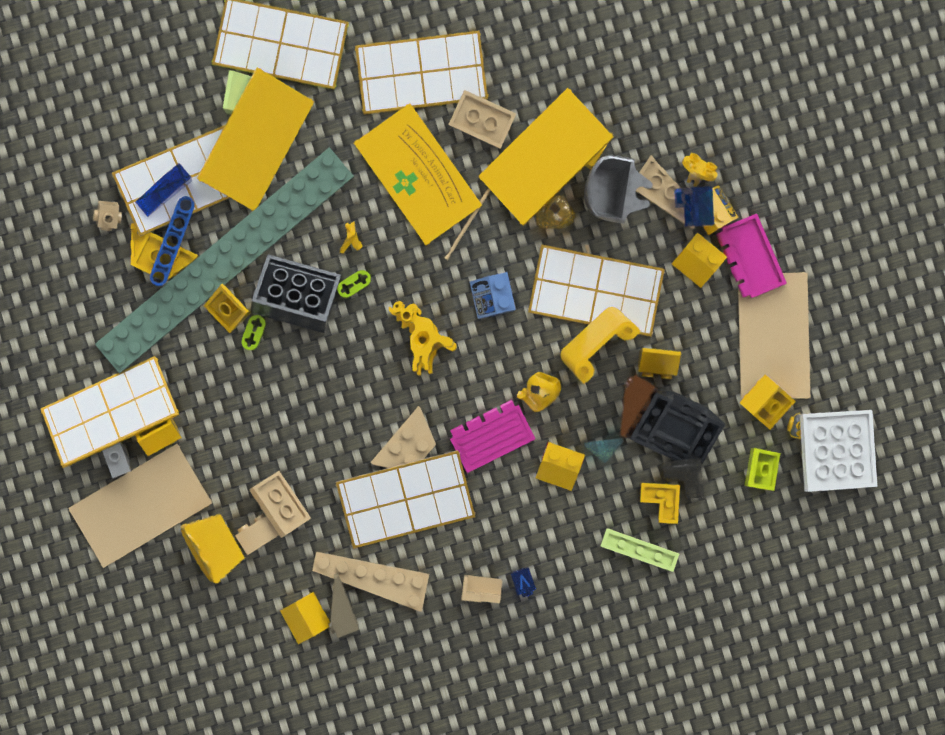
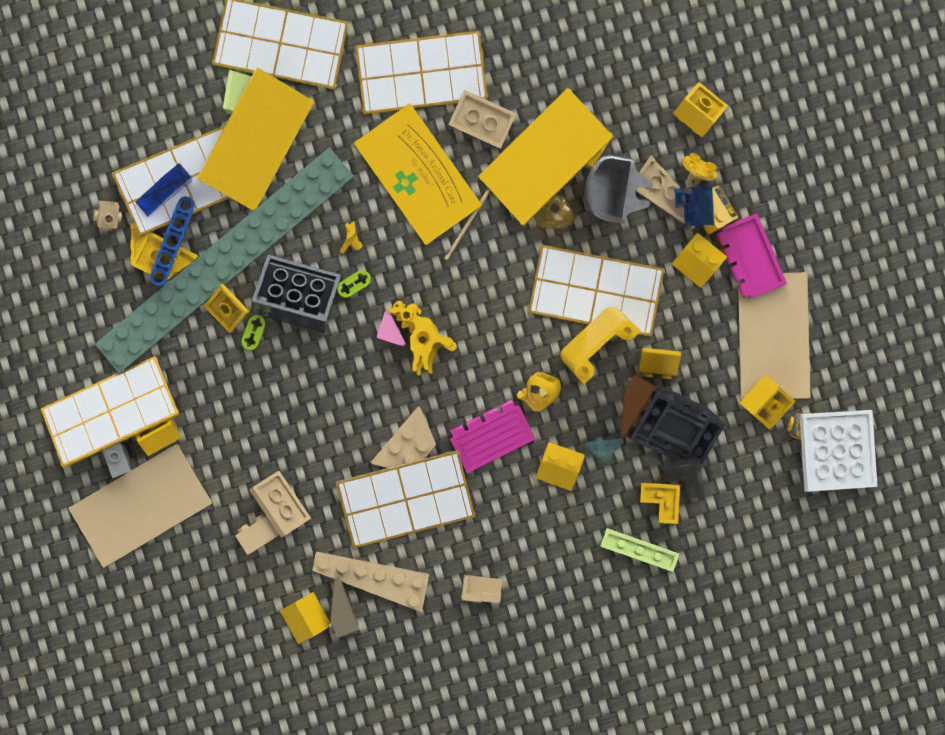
(212, 546): yellow piece -> none
(389, 332): none -> bright pink slope
(492, 295): medium blue slope -> none
(523, 581): clear blue brick -> none
(700, 109): none -> yellow slope
(762, 469): neon yellow slope -> none

